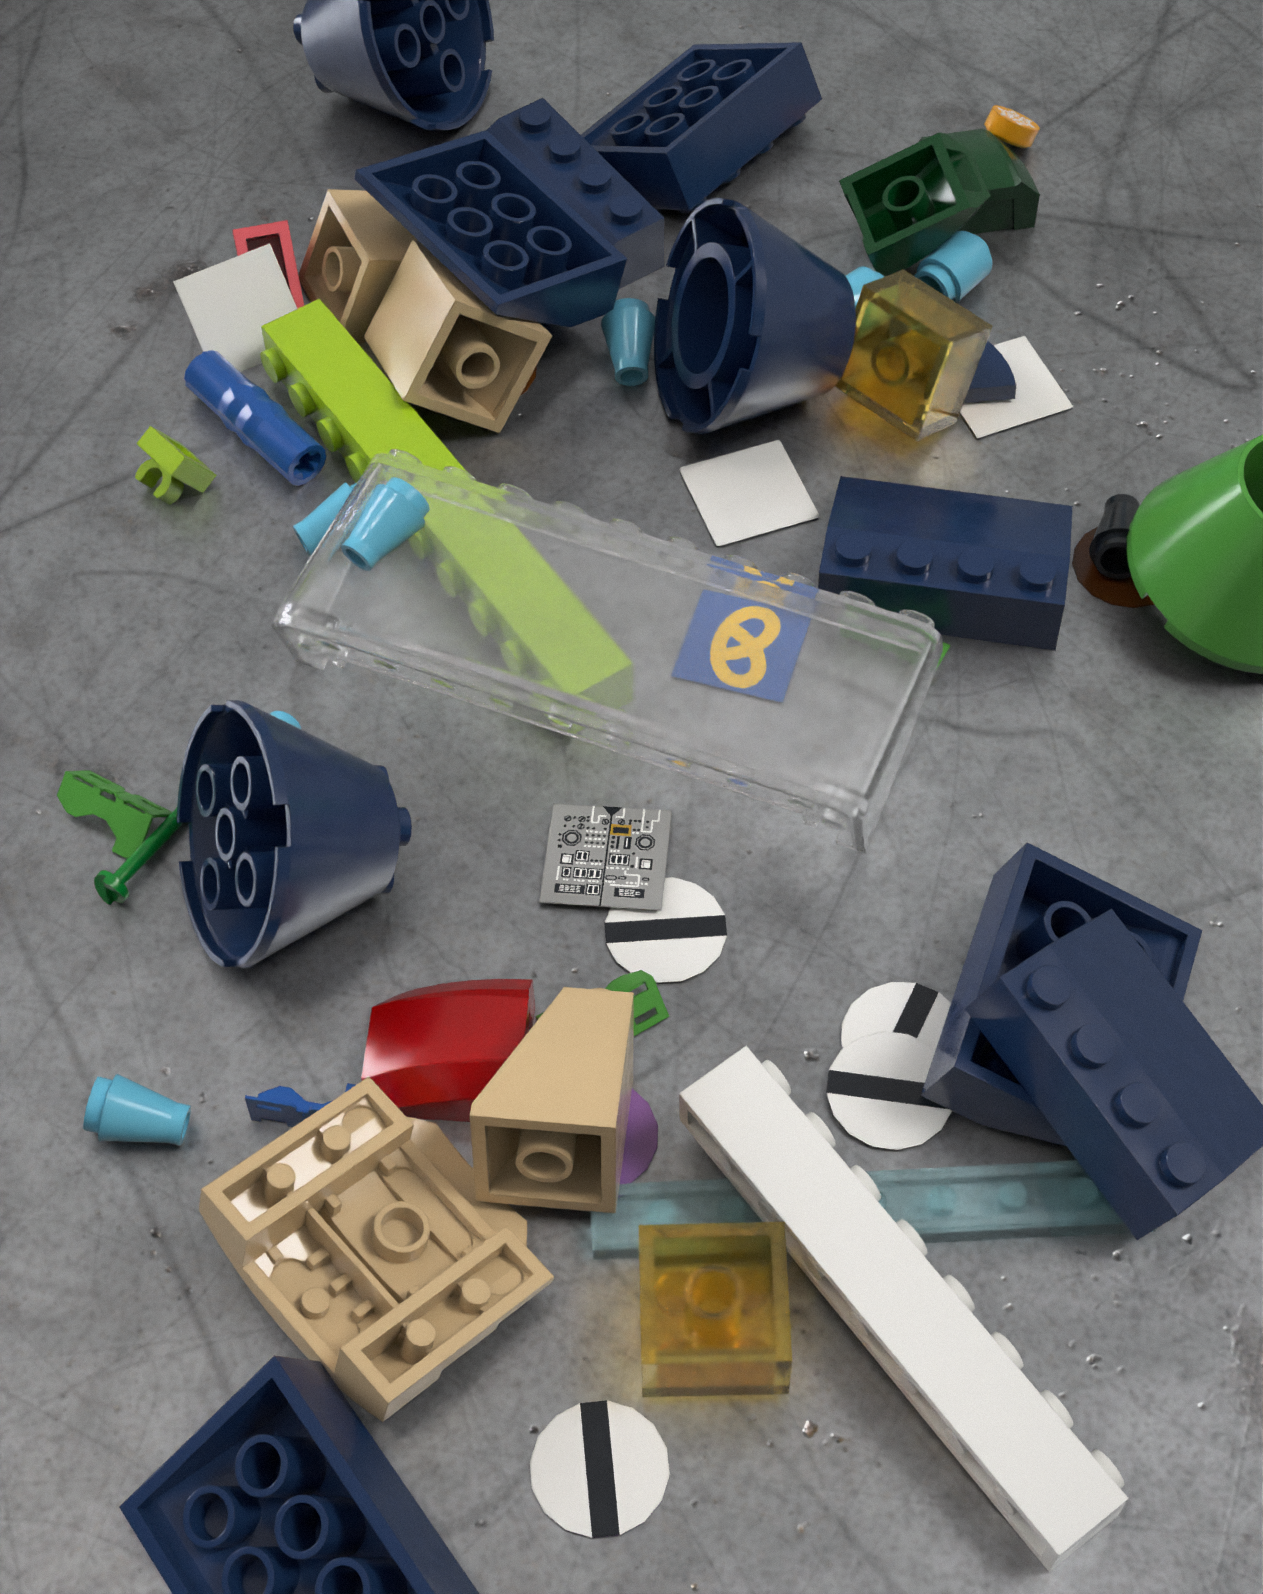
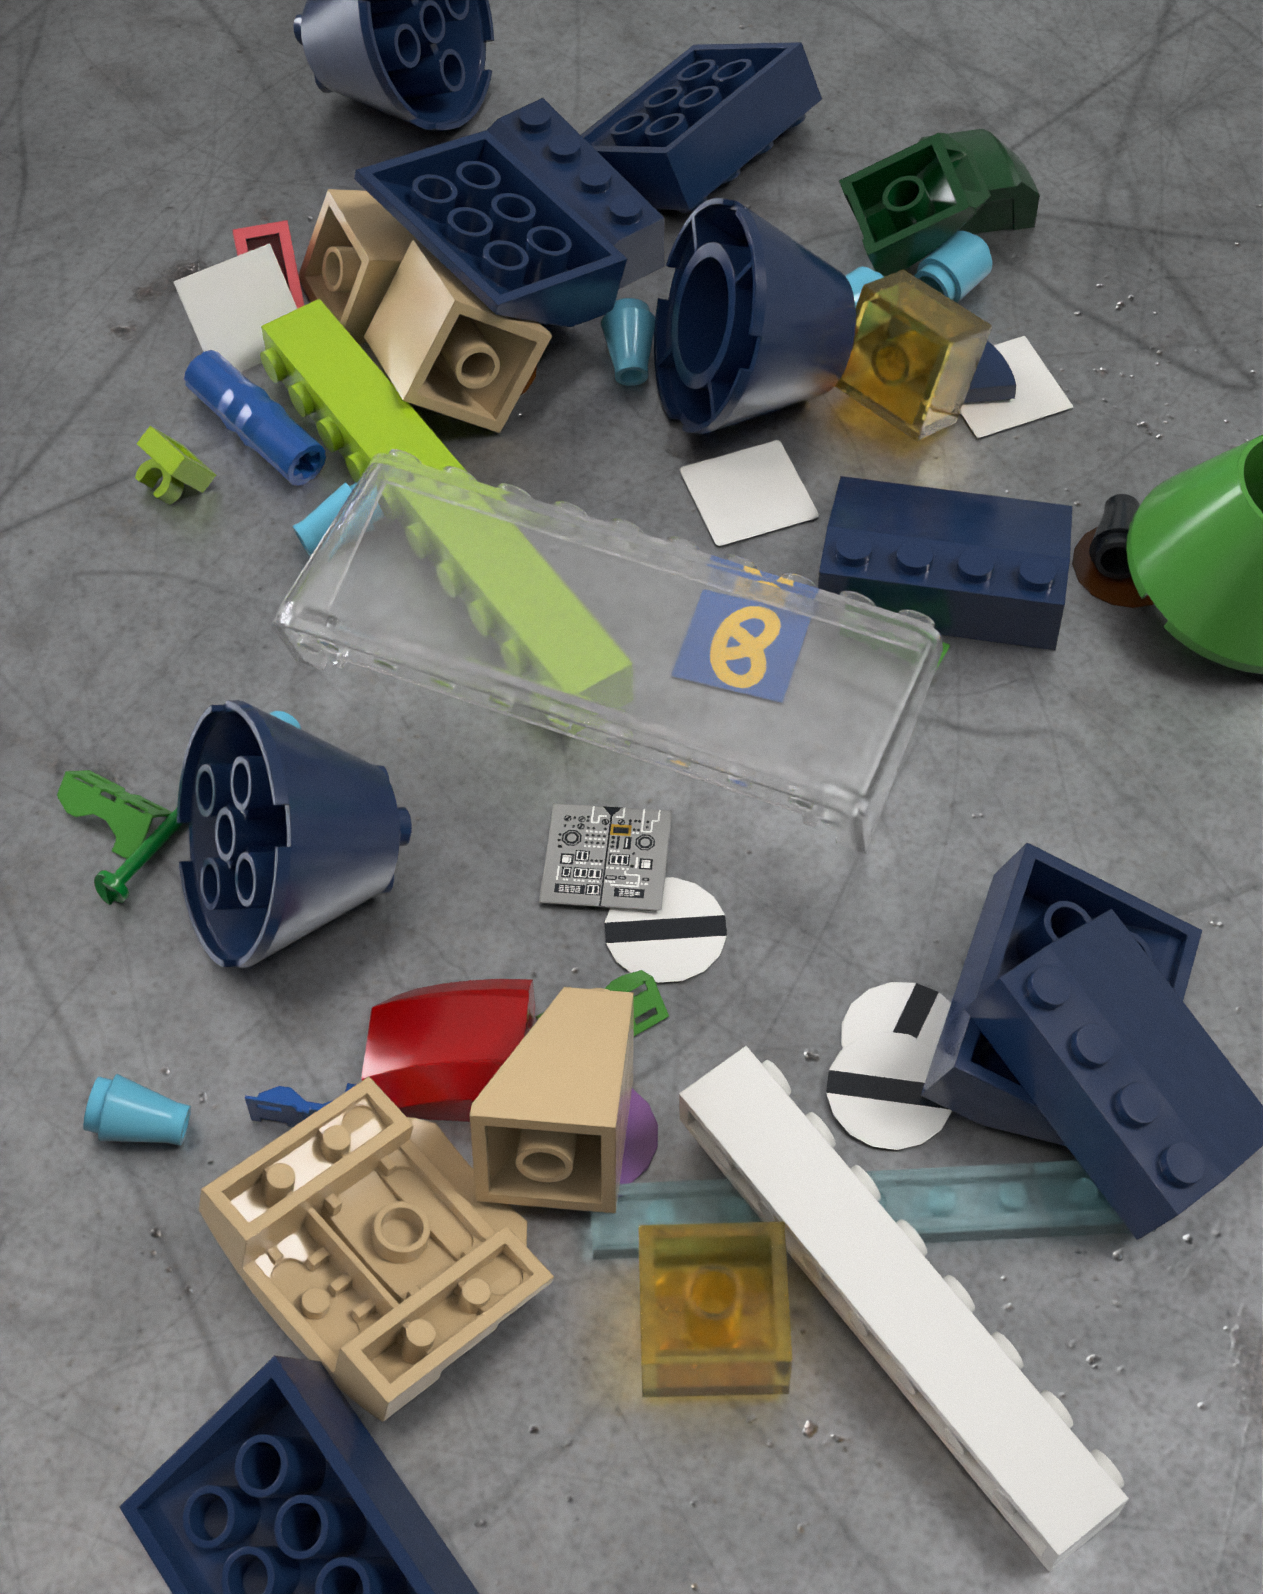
(386, 522): medium azure cone -> none
(599, 1469): white sticker -> none
(1011, 127): light orange tile -> none

